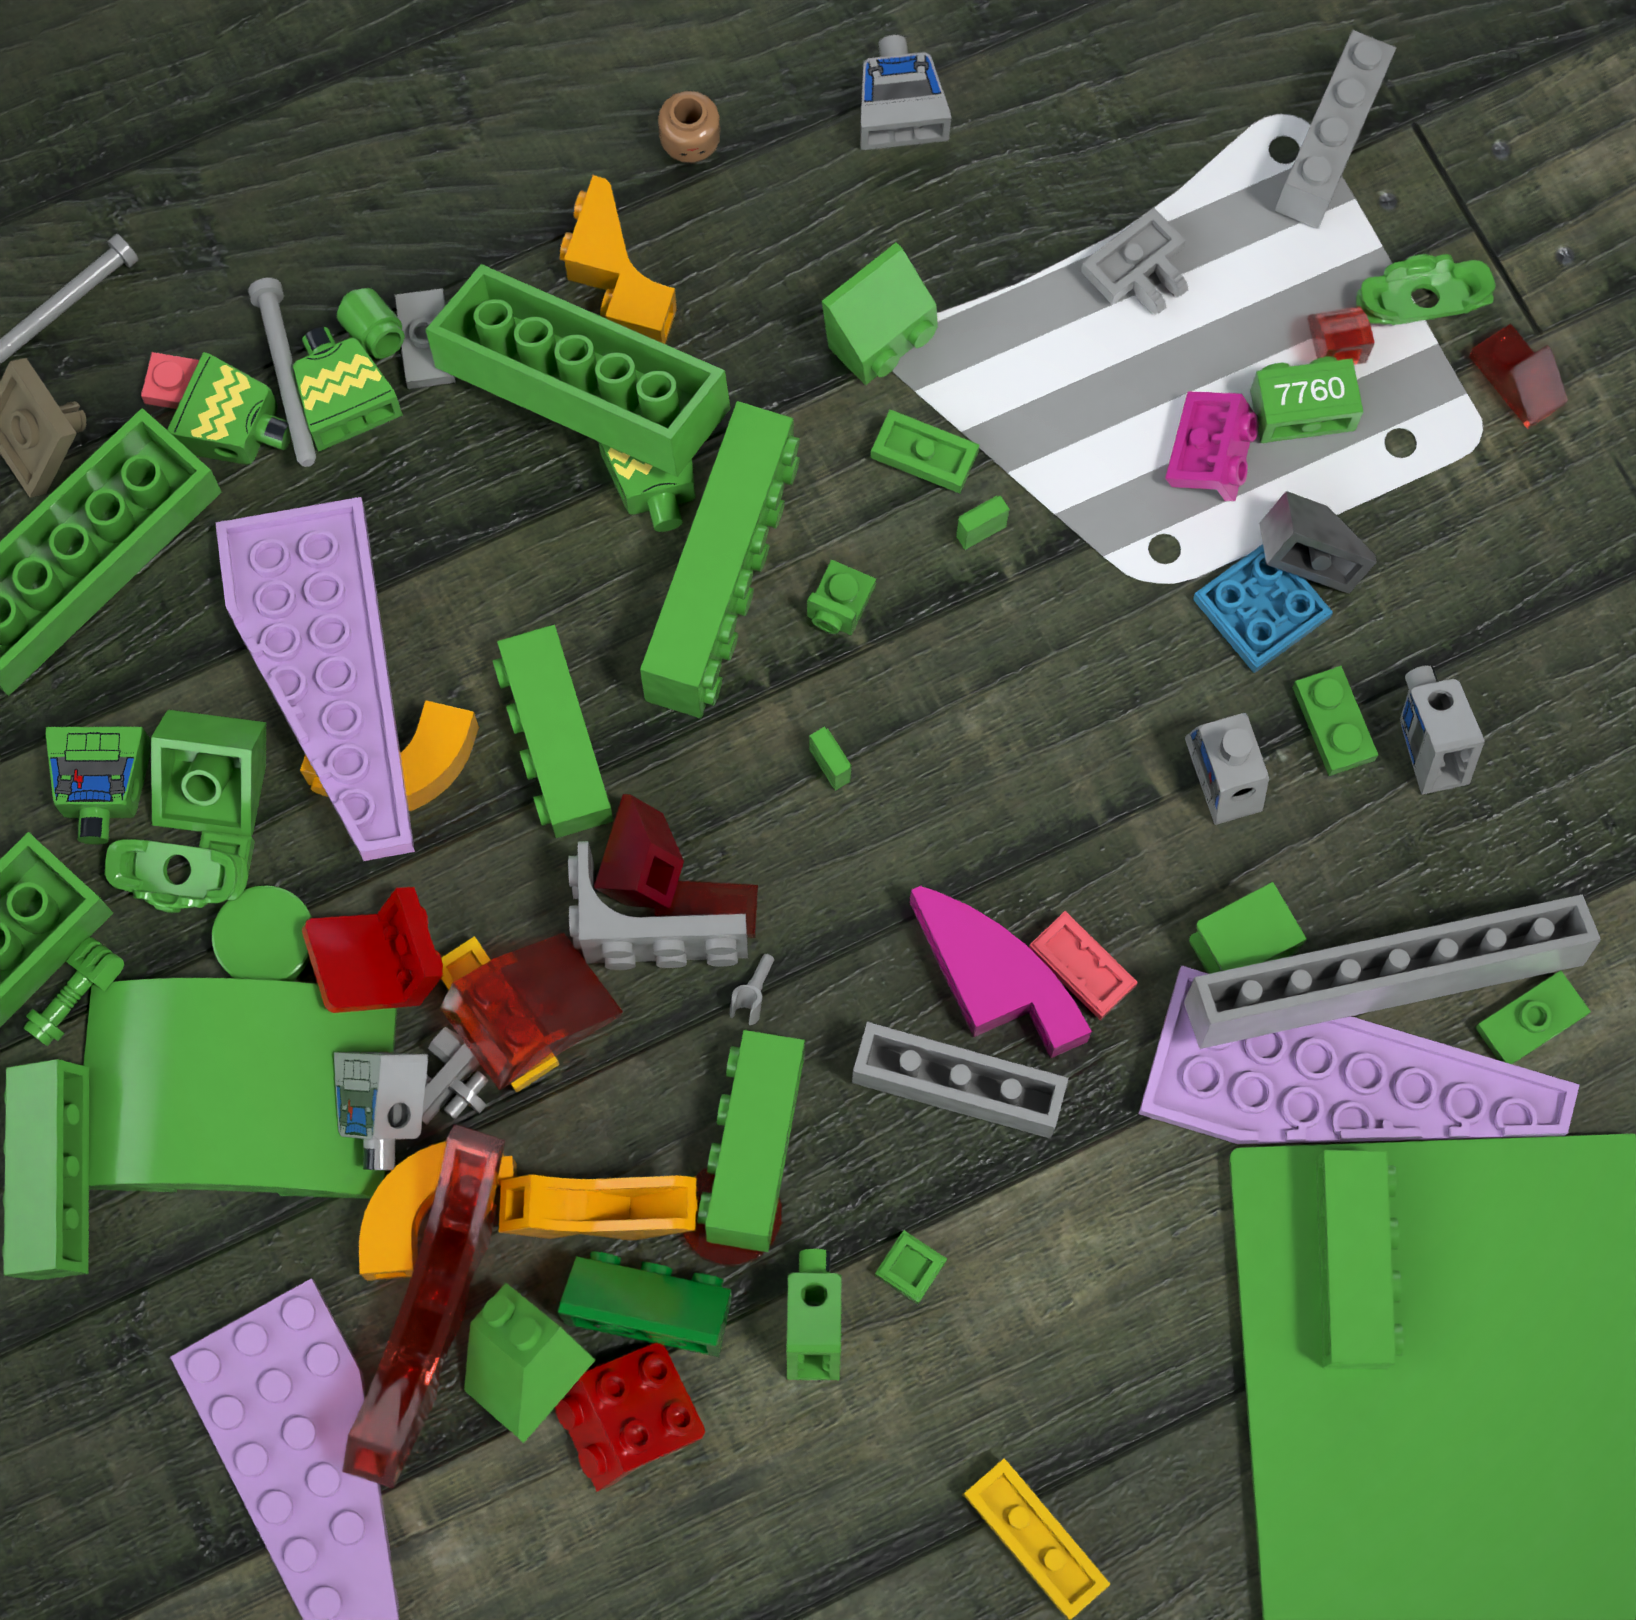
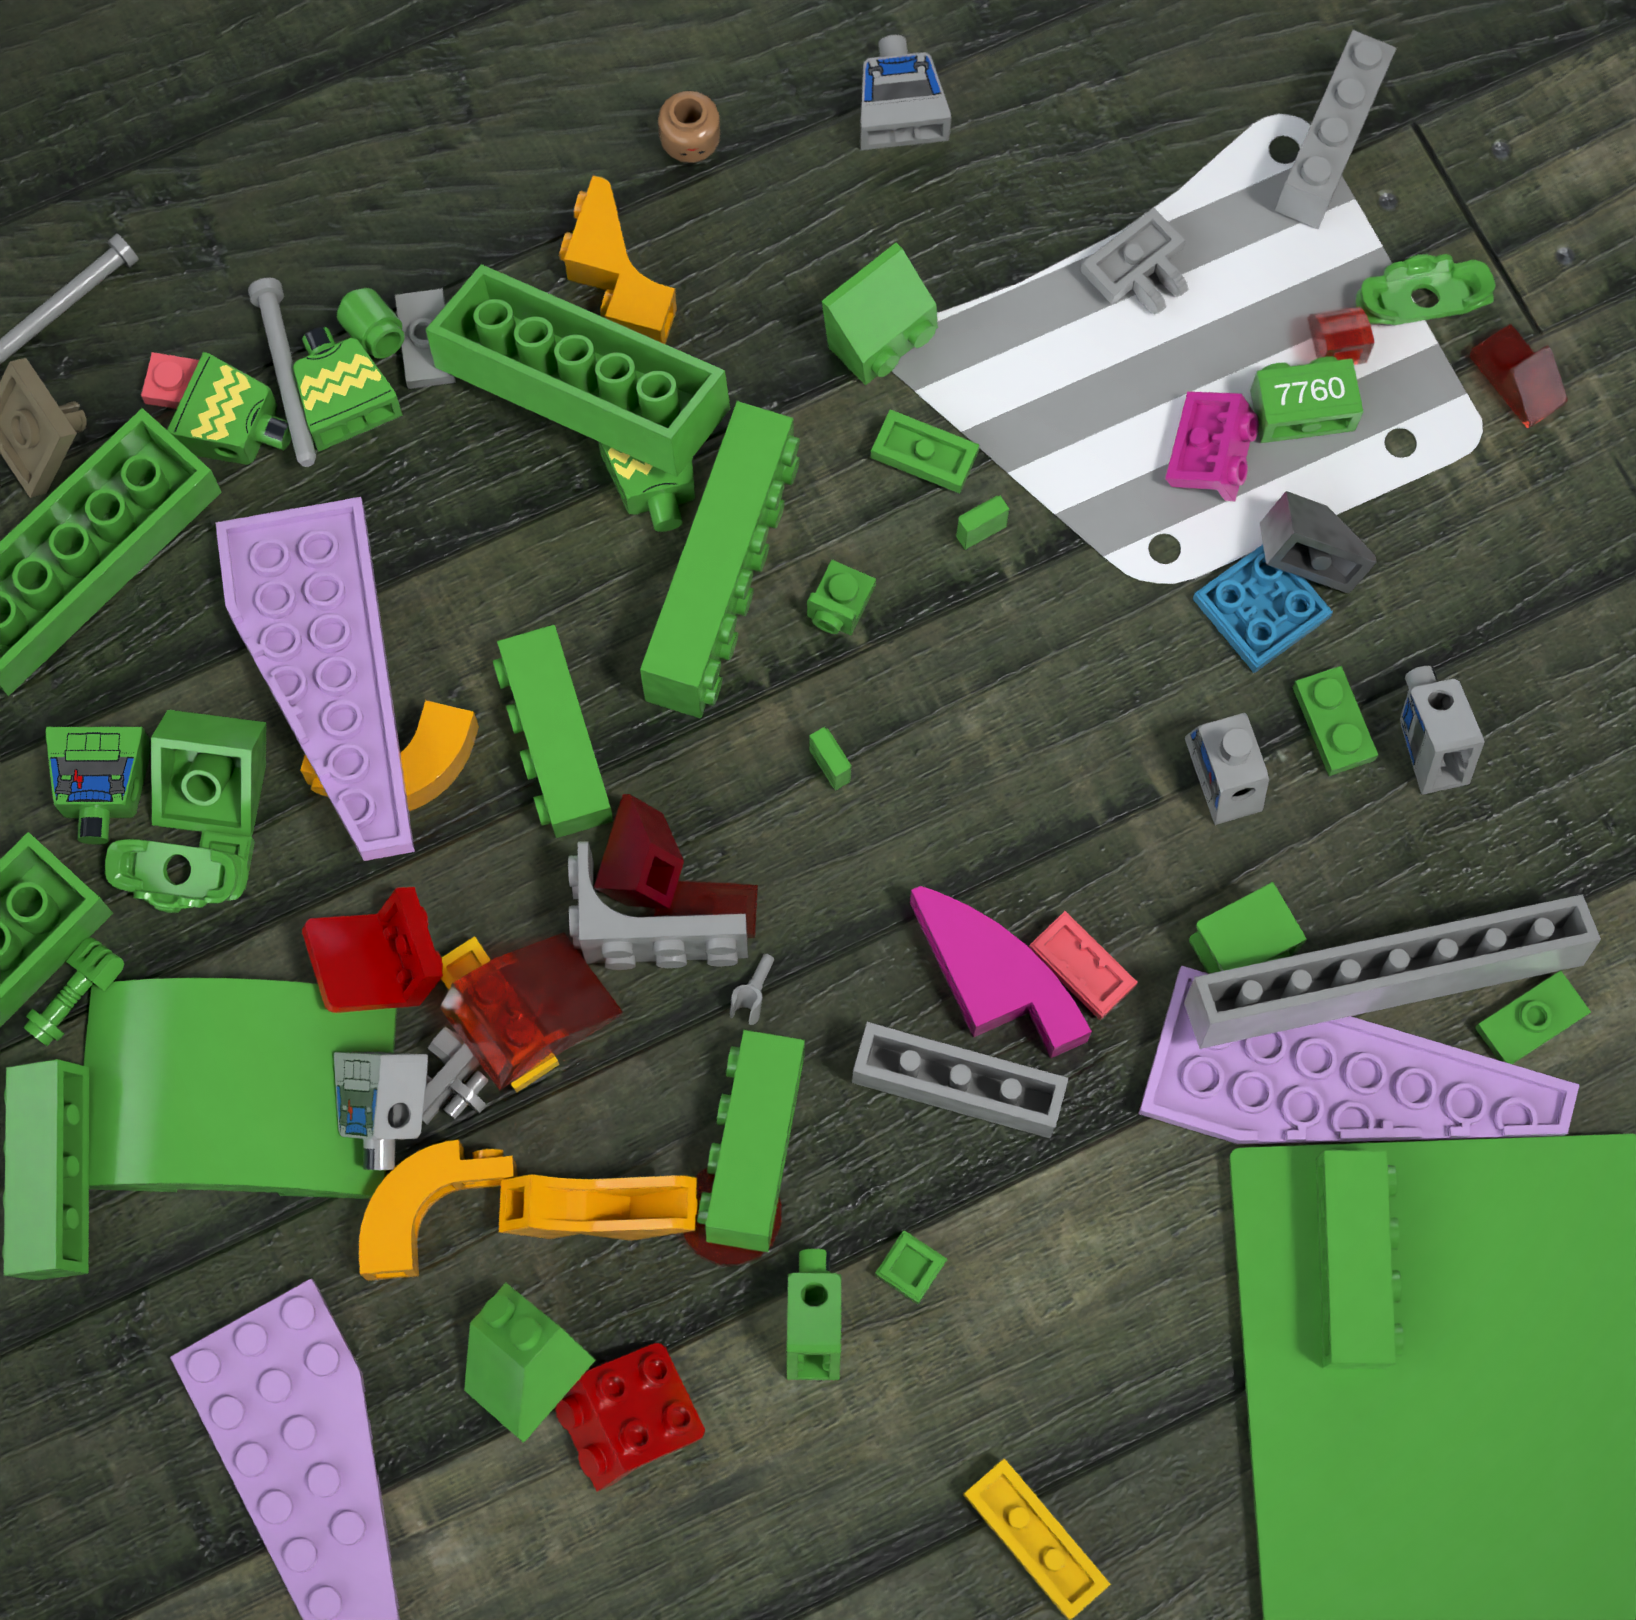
(262, 935): bright green tile -> none
(431, 1309): clear red arch -> none
(646, 1304): green slope -> none

